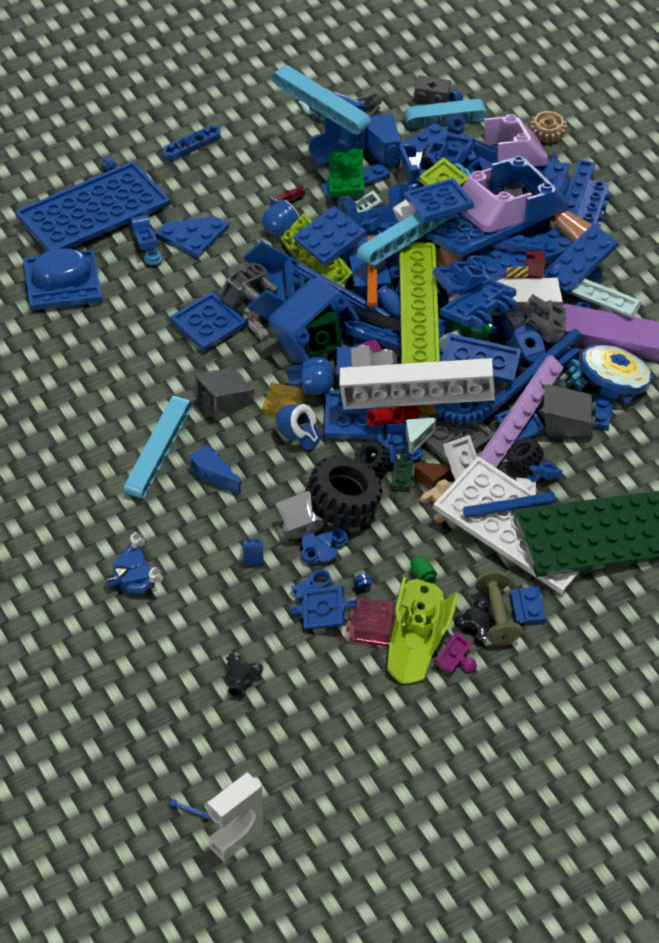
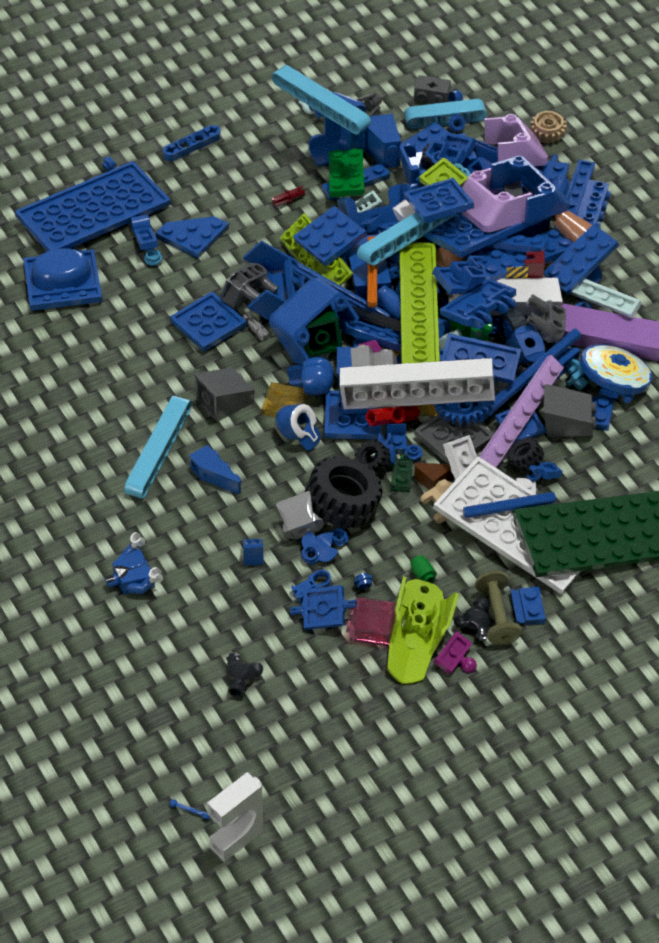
(279, 217): blue piece -> none
(418, 432): light aqua slope -> none

